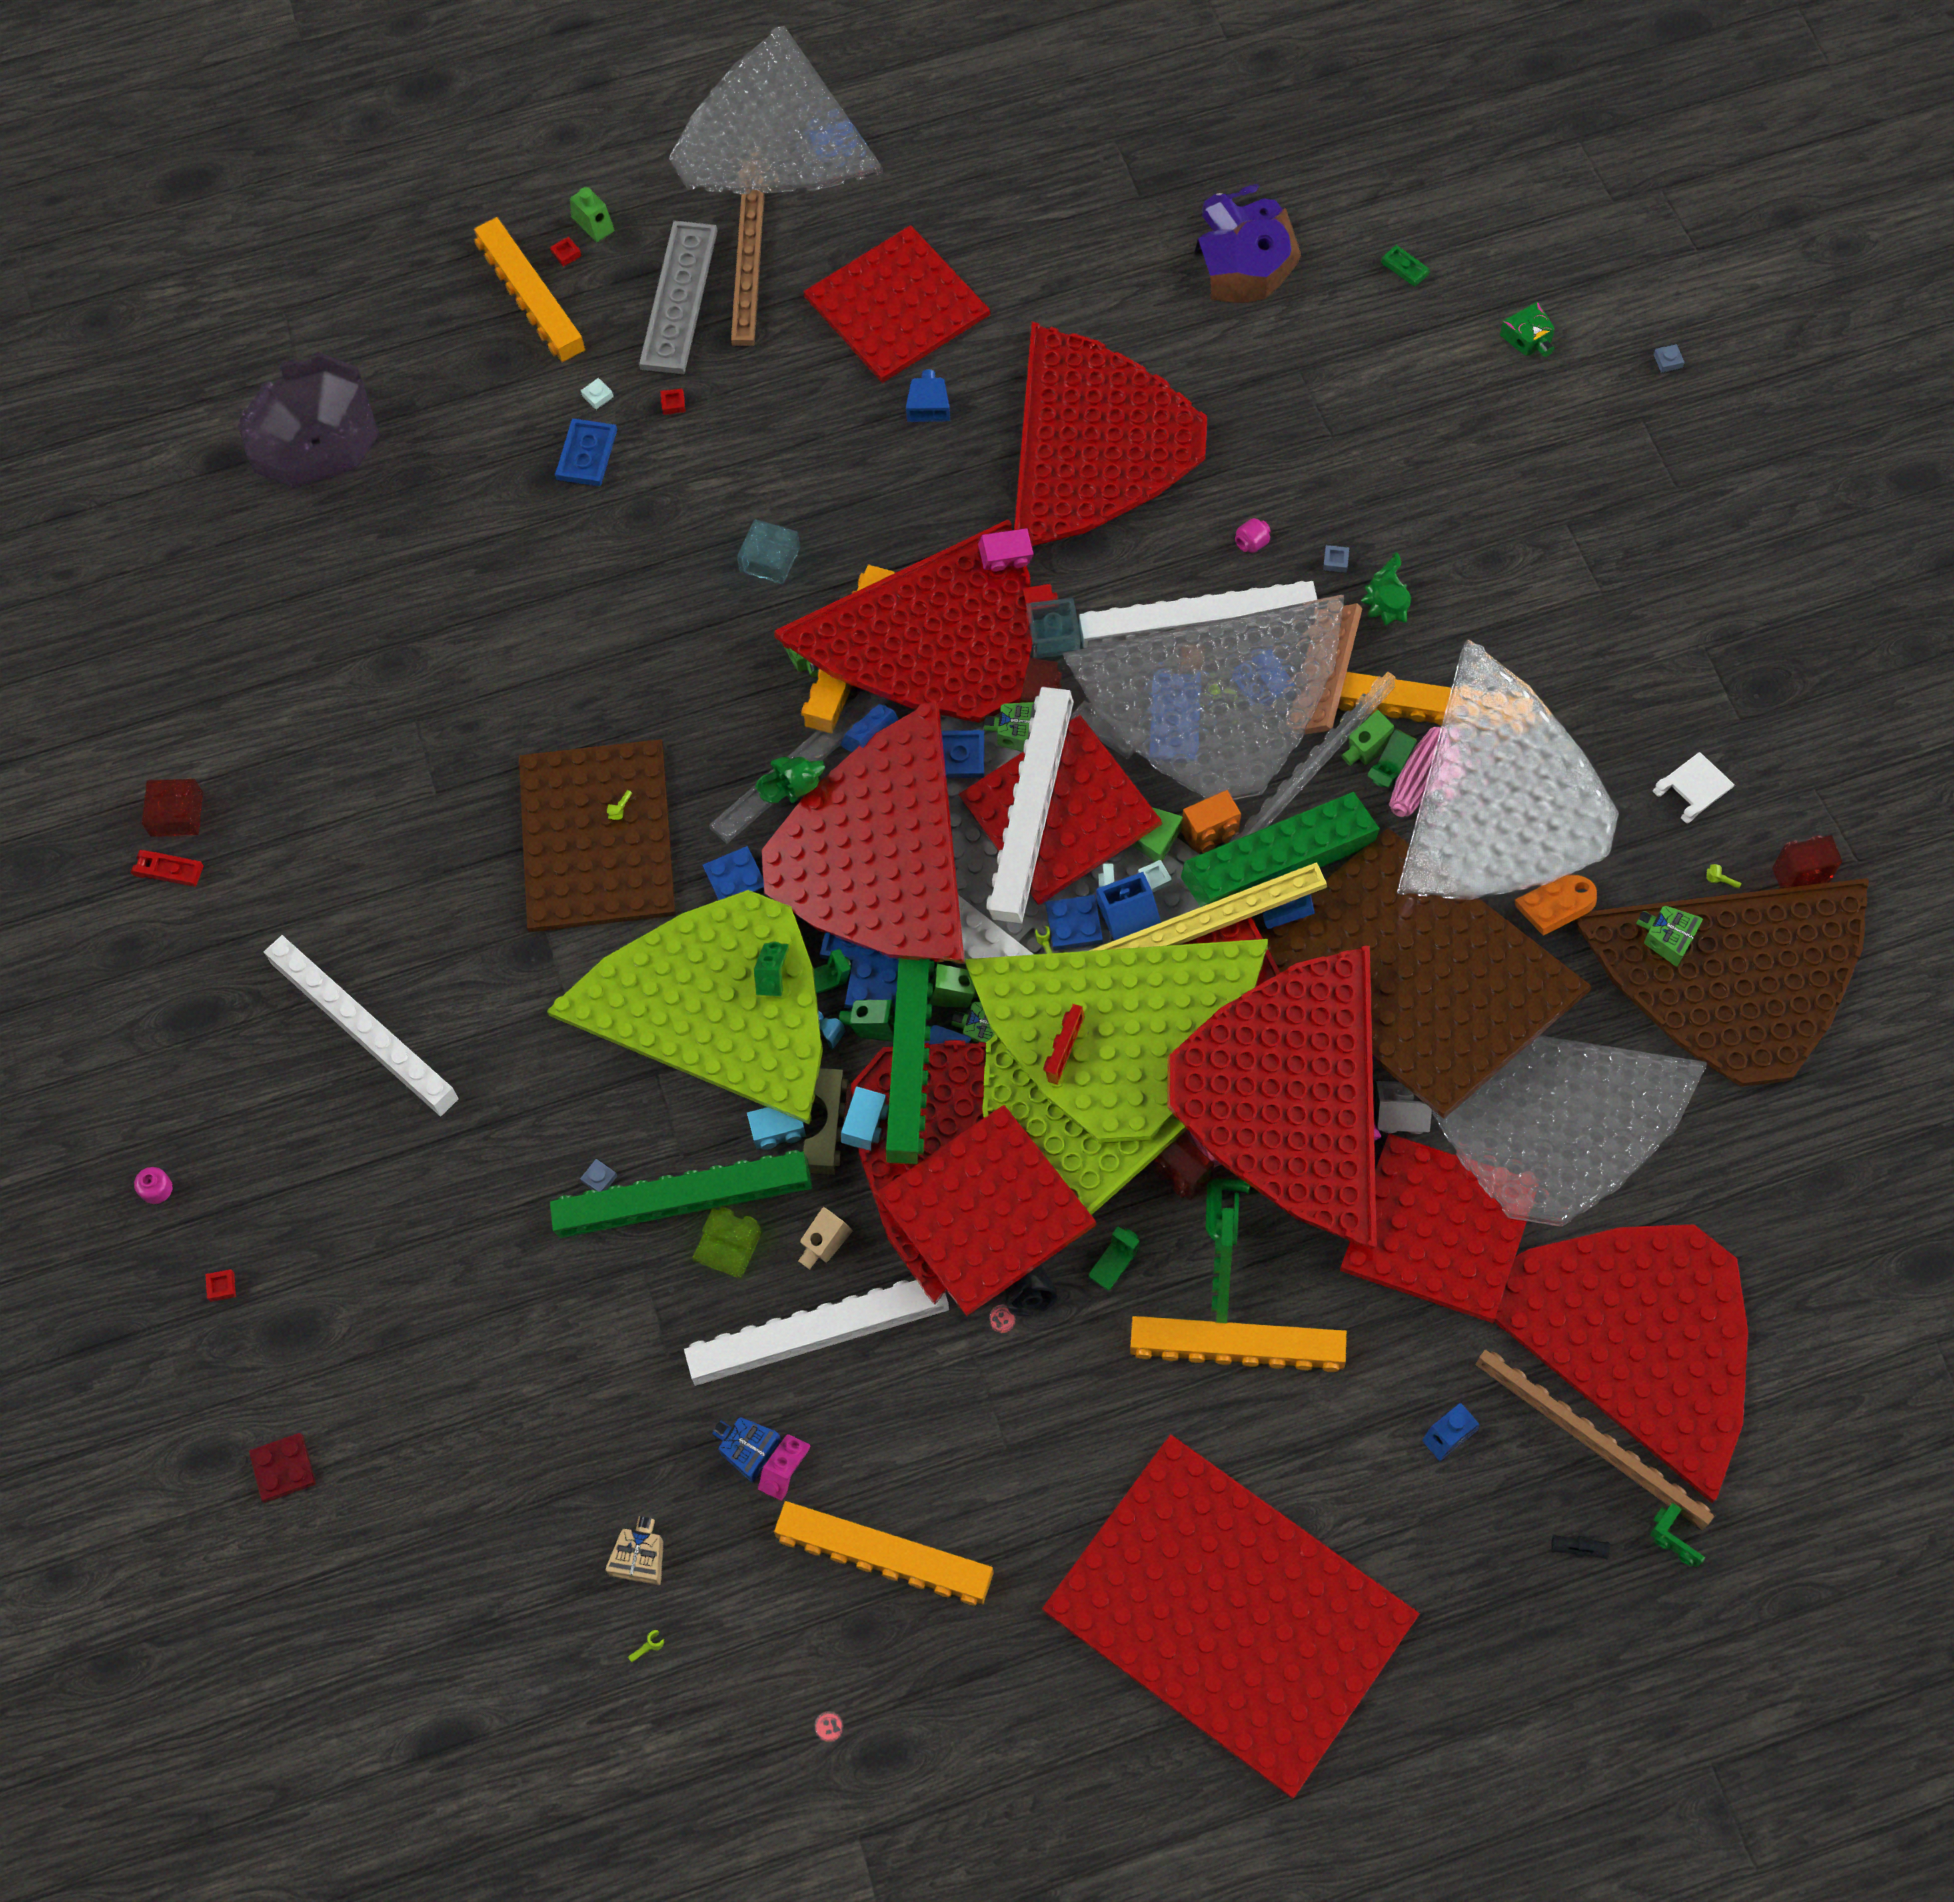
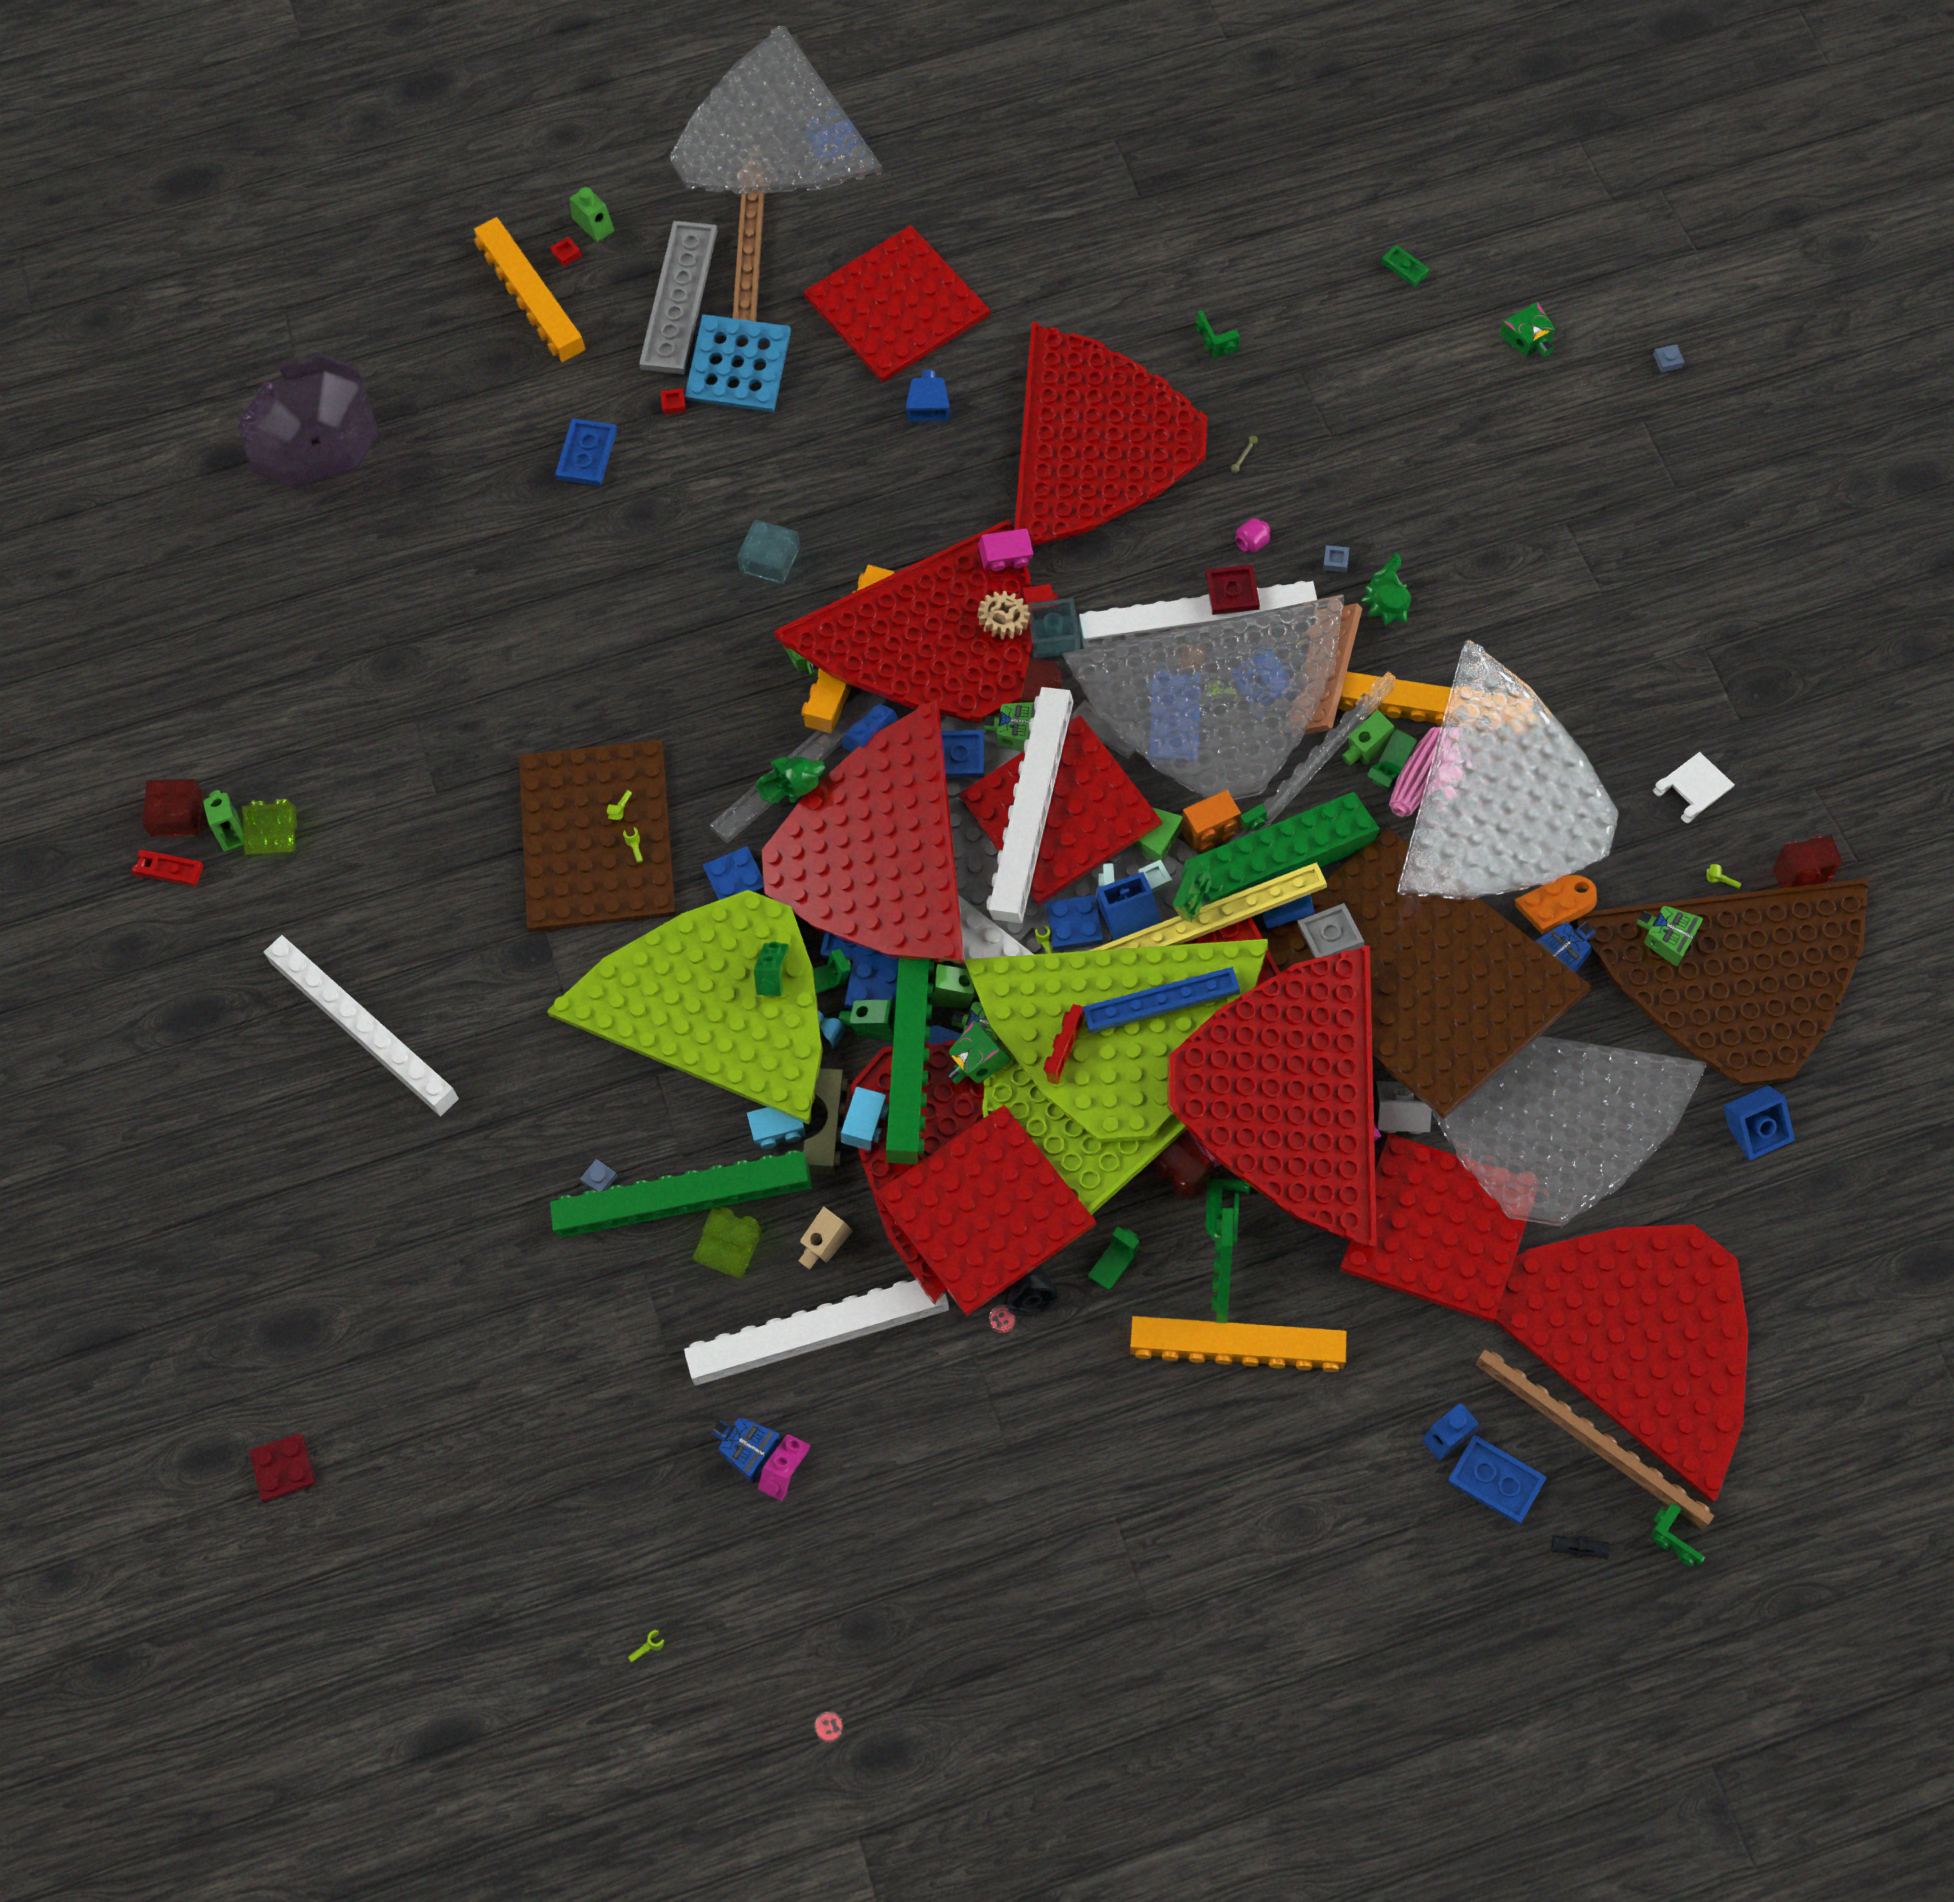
(153, 1185): dark pink head -> none
(219, 810): none -> bright green torso
(220, 1285): red plate -> none
(269, 827): none -> clear neon green plate
(597, 393): light aqua plate -> none
(633, 842): none -> lime hand
(637, 1554): tan torso -> none
(734, 330): none -> dark azure piece
(884, 1553): light orange brick -> none
(976, 1055): none -> green torso
(1003, 615): none -> tan gear
(1161, 1000): none -> blue plate
(1194, 885): none -> green plate
(1218, 345): none -> green bracket
(1231, 1615): red plate -> none
(1232, 589): none -> dark red plate
(1248, 248): dark purple piece -> none
(1253, 440): none -> olive hinge
(1254, 818): none -> green plate
(1331, 932): none -> light grey plate
(1496, 1479): none -> blue plate
(1568, 944): none -> torso
(1760, 1122): none -> blue slope

